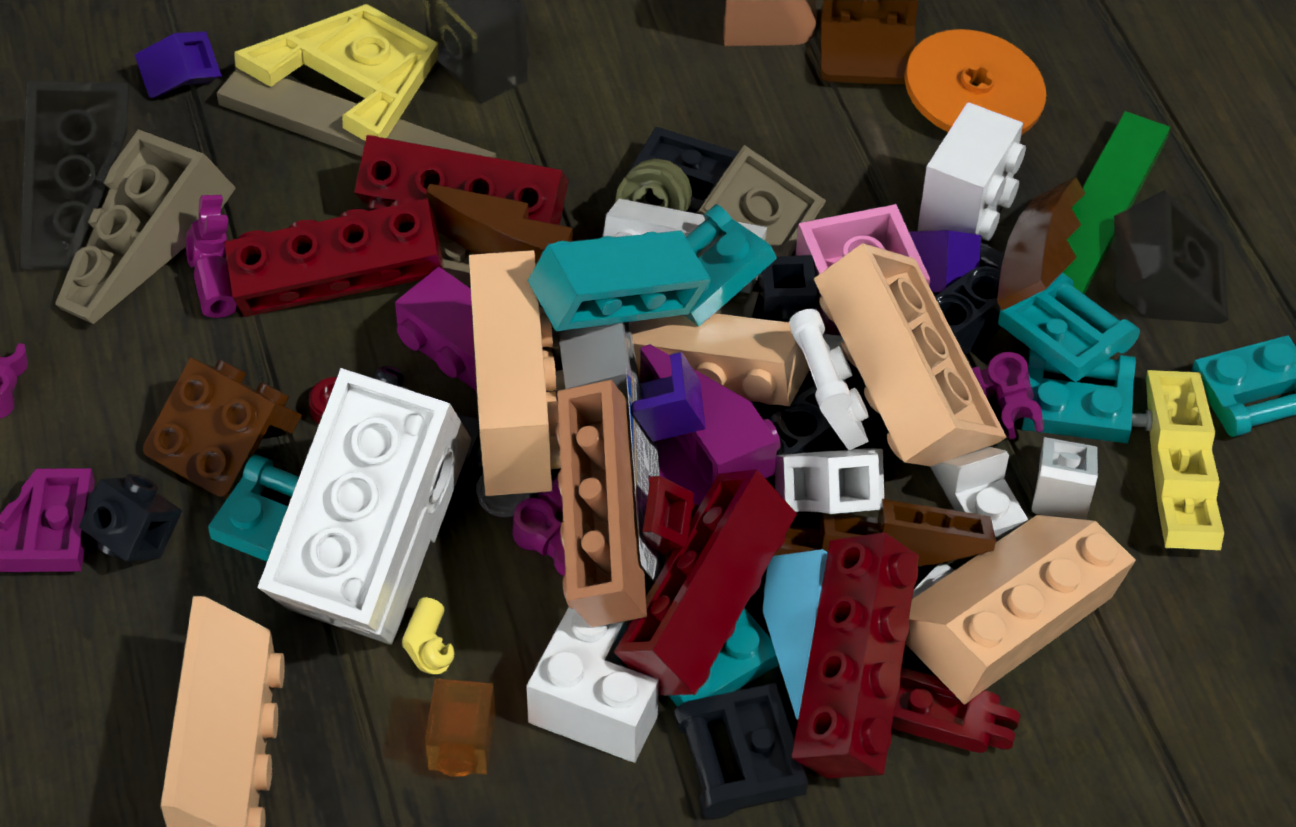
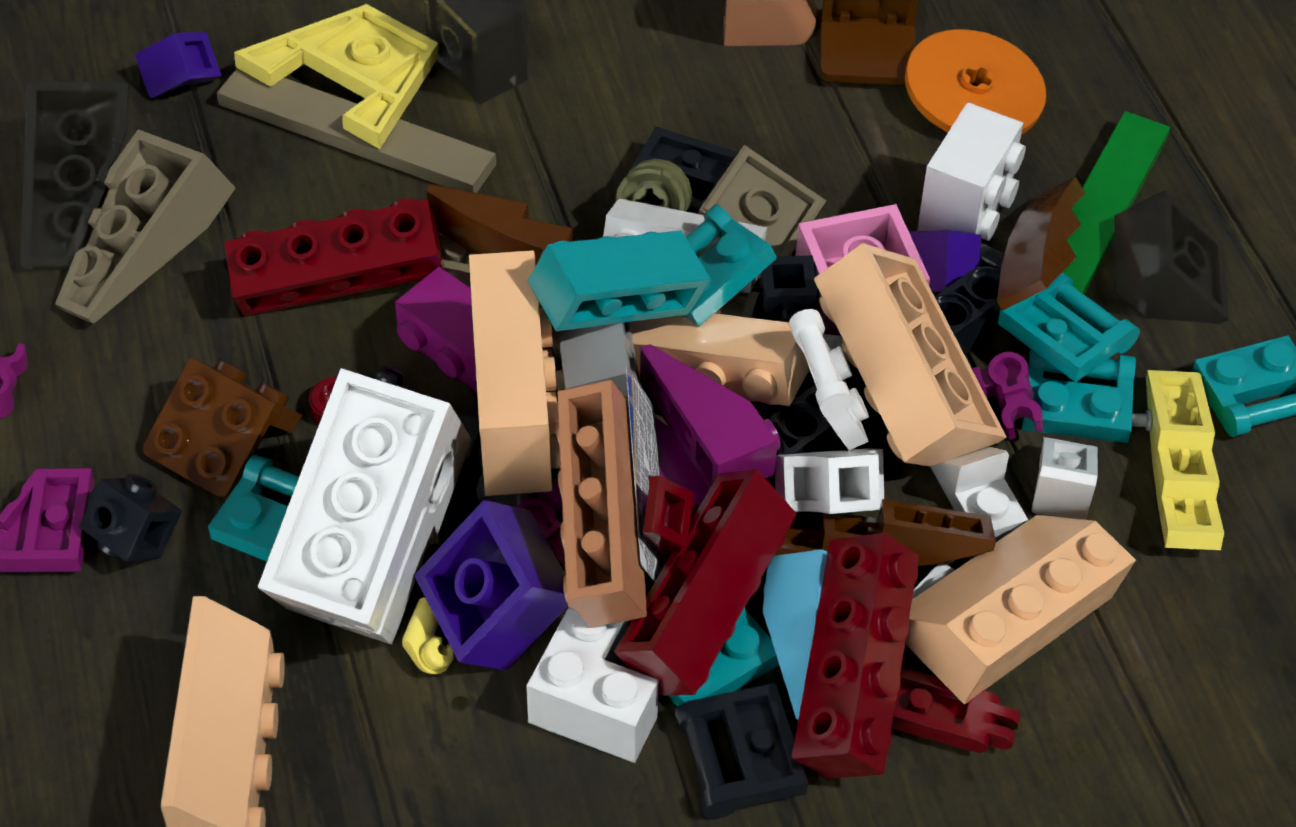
(208, 255): magenta bar -> none
(405, 169): dark red brick -> none
(460, 727): clear orange brick -> none
(494, 585): none -> dark purple brick
(671, 403): dark purple panel -> none

